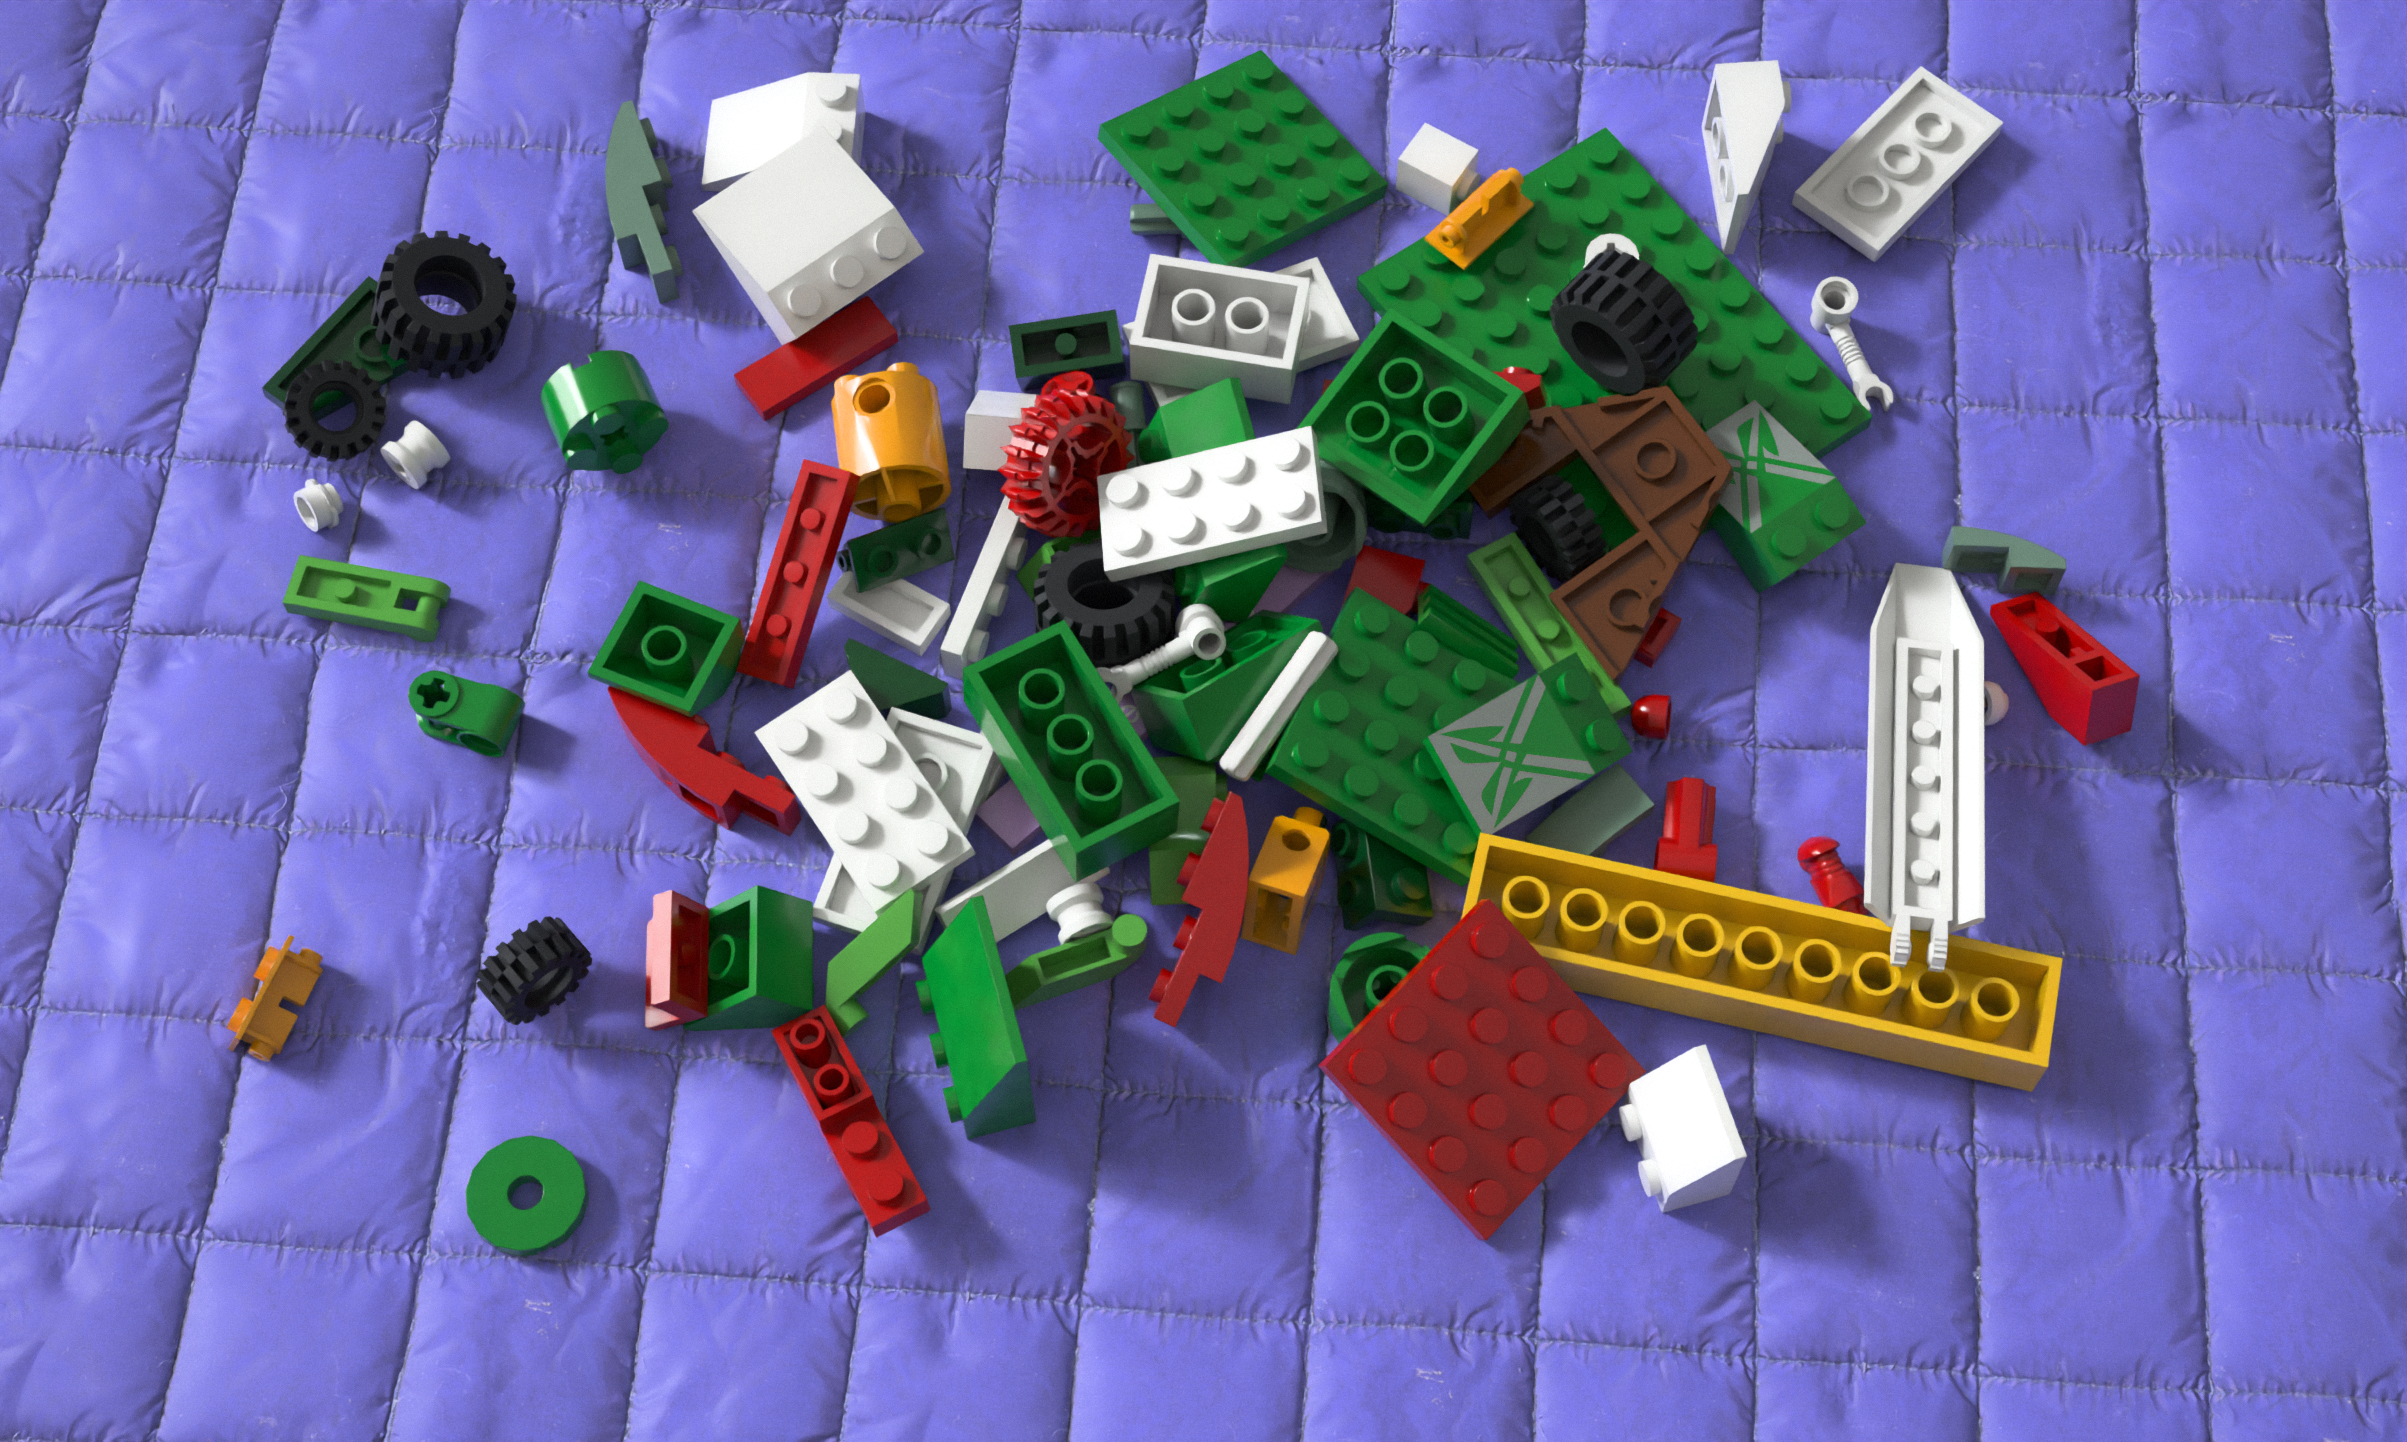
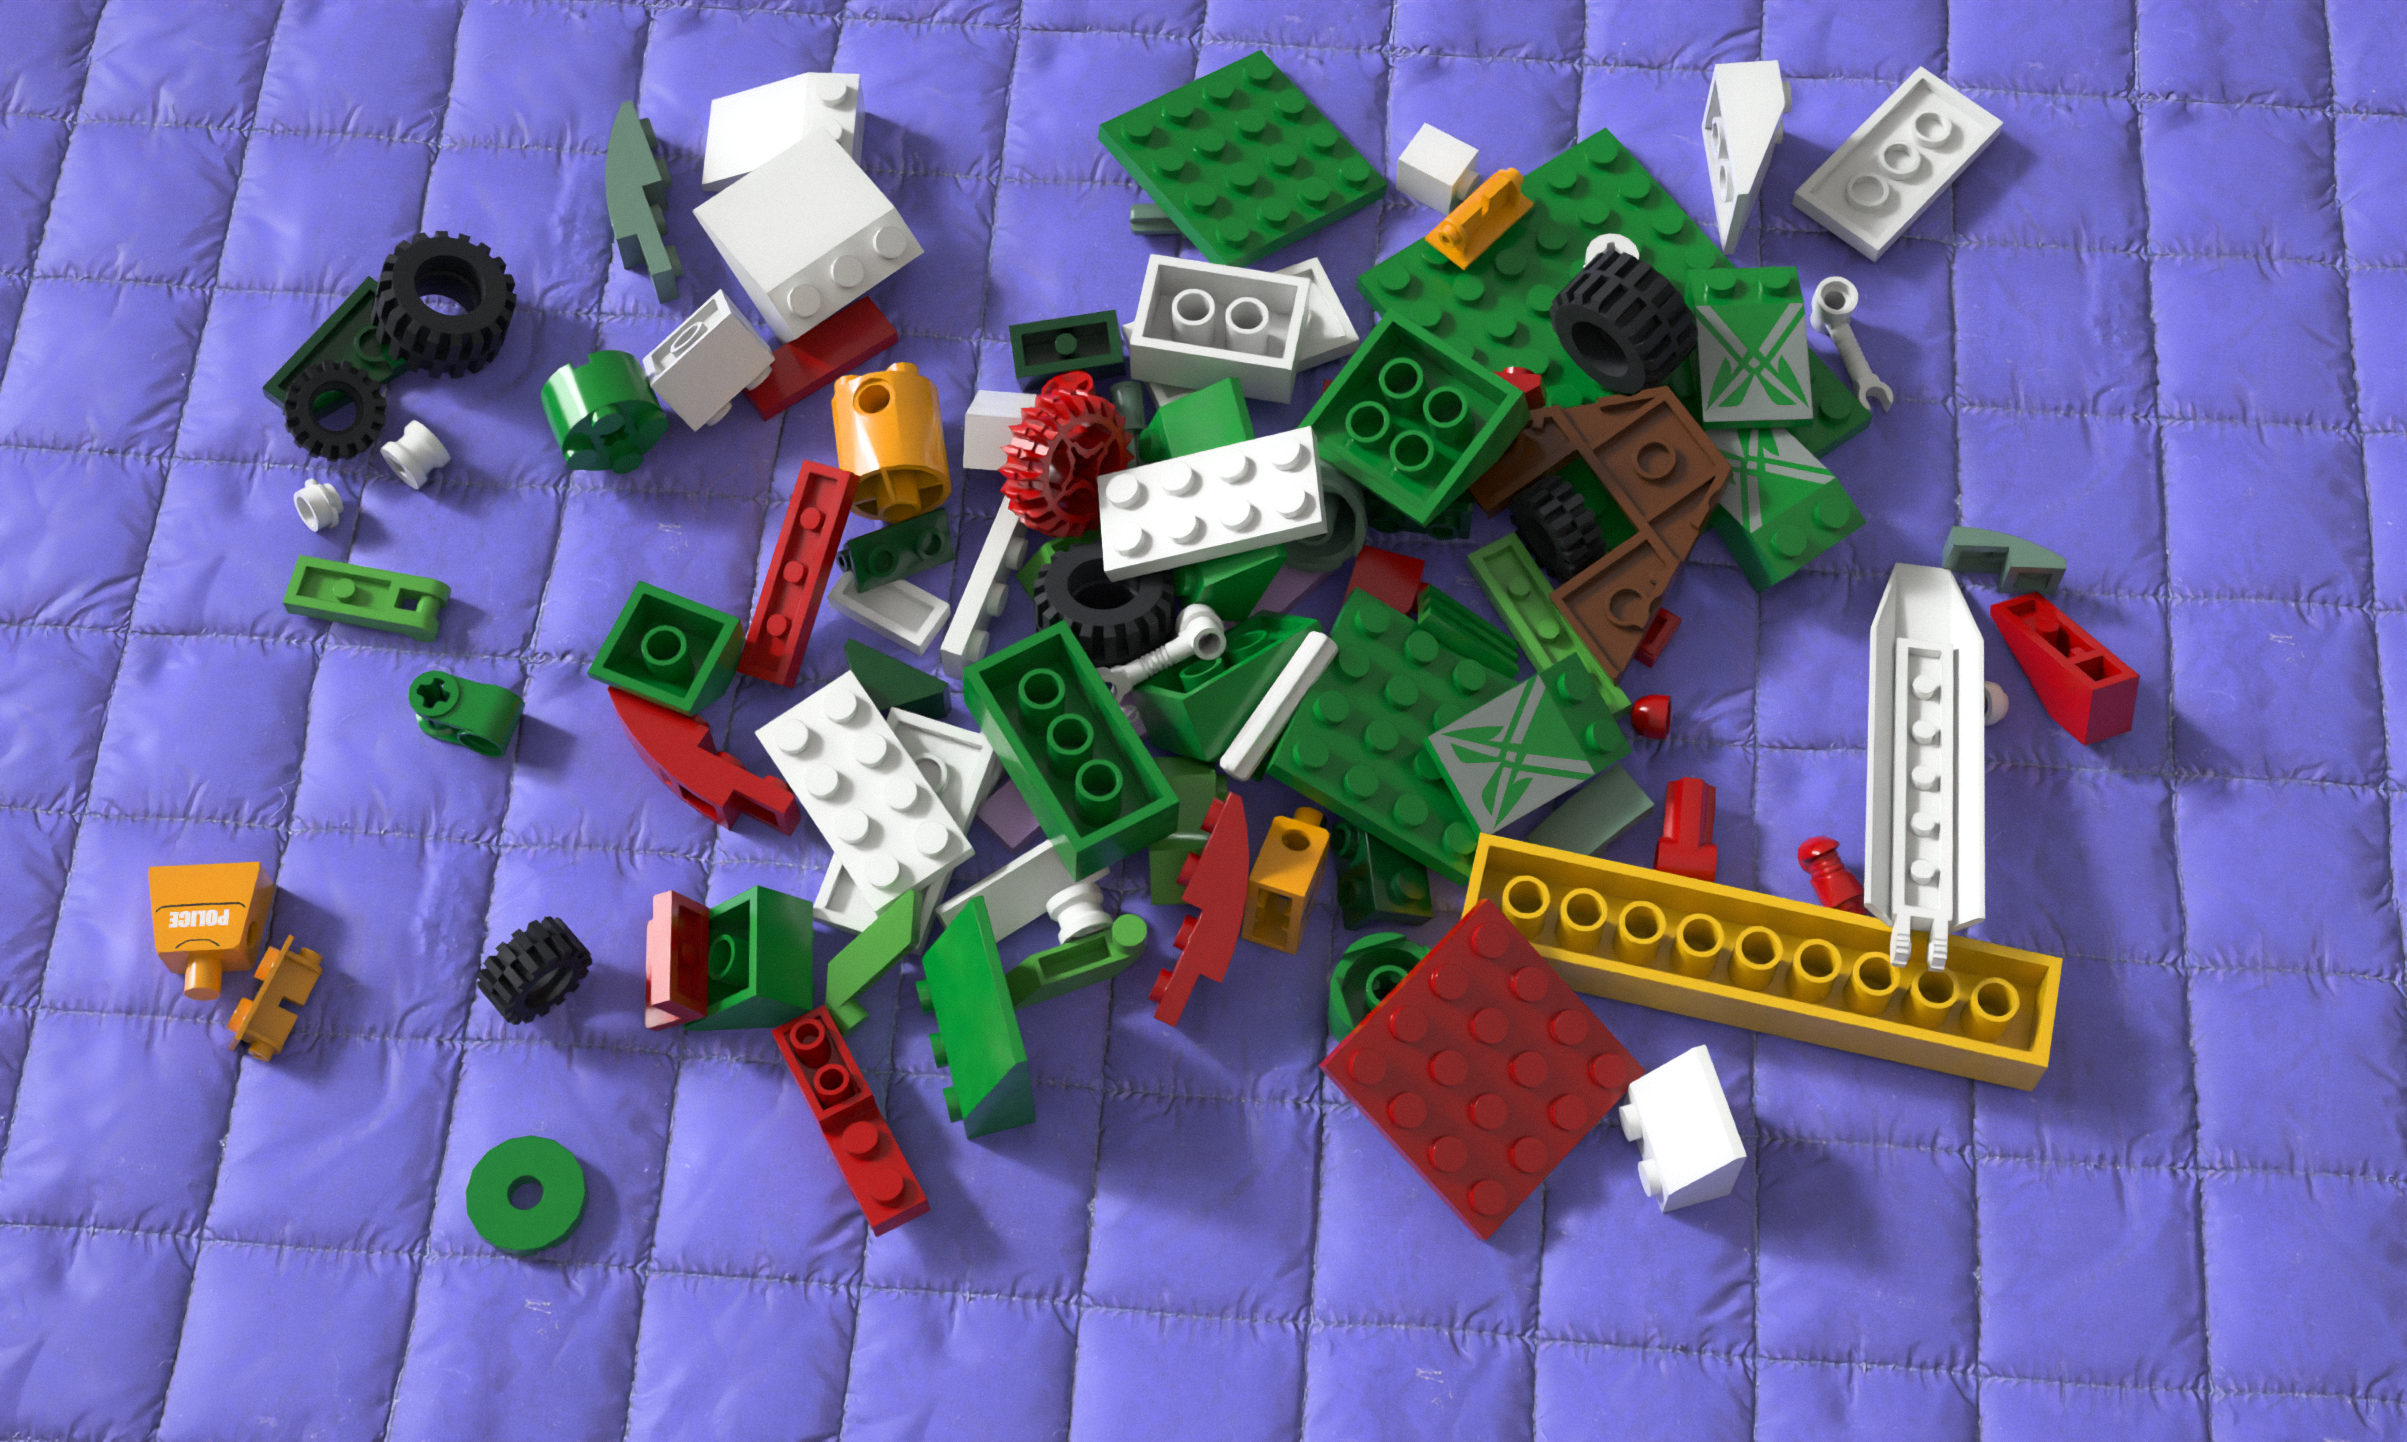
(209, 920): none -> light orange torso
(708, 362): none -> white slope
(1750, 348): none -> green slope

